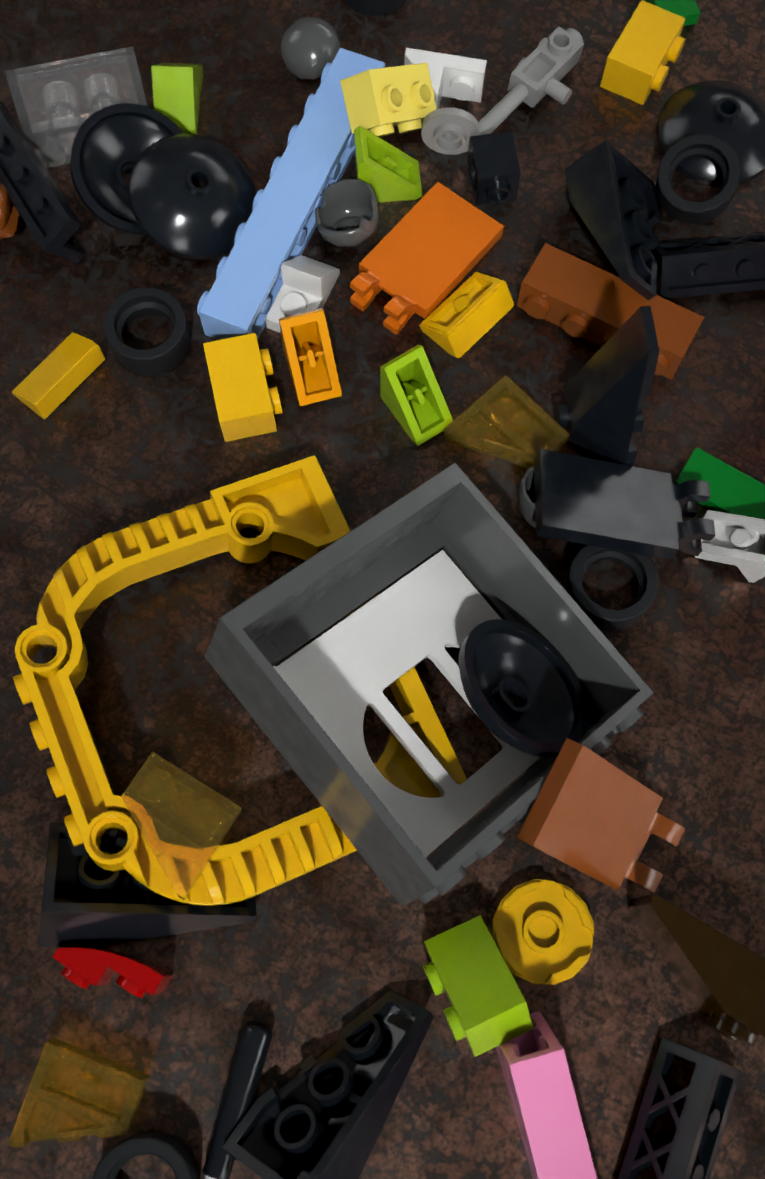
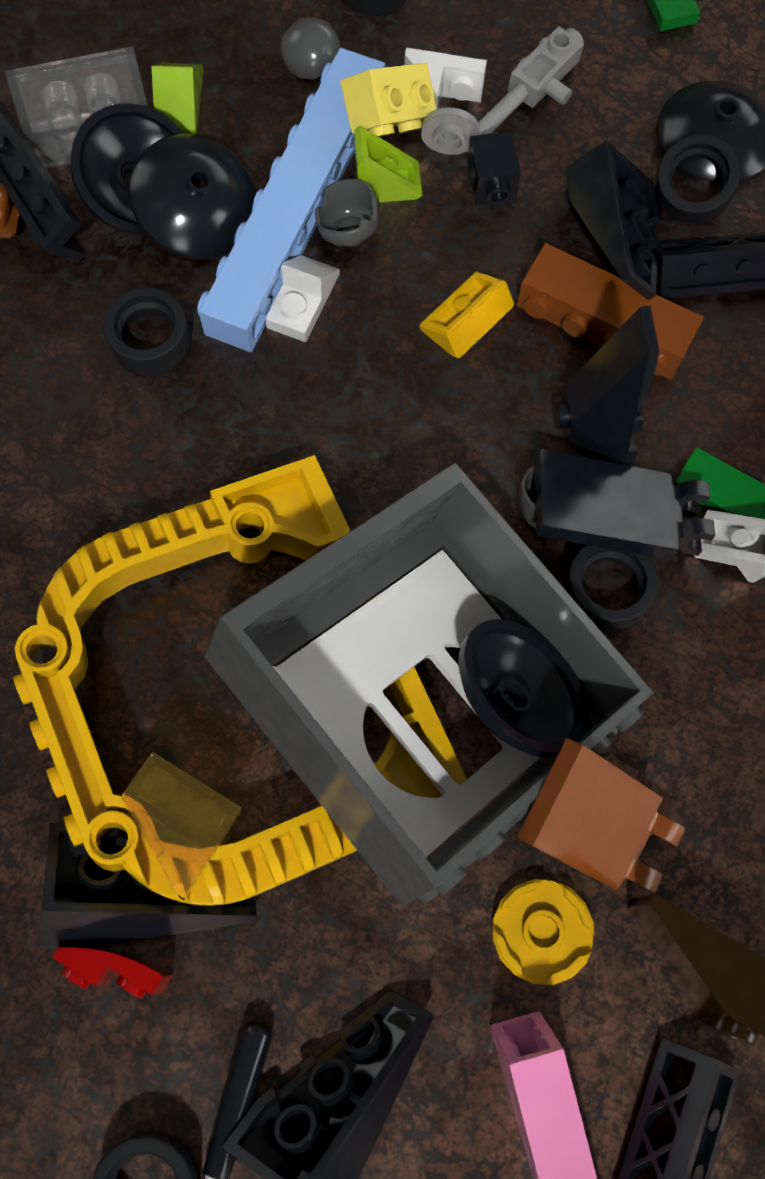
(59, 374): yellow slope -> none
(77, 1097): clear yellow wing -> none
(240, 387): yellow brick -> none
(310, 357): light orange slope -> none
(414, 395): lime slope -> none
(425, 256): orange tile -> none
(478, 985): lime brick -> none
(506, 426): clear yellow wing -> none
(642, 53): yellow brick -> none

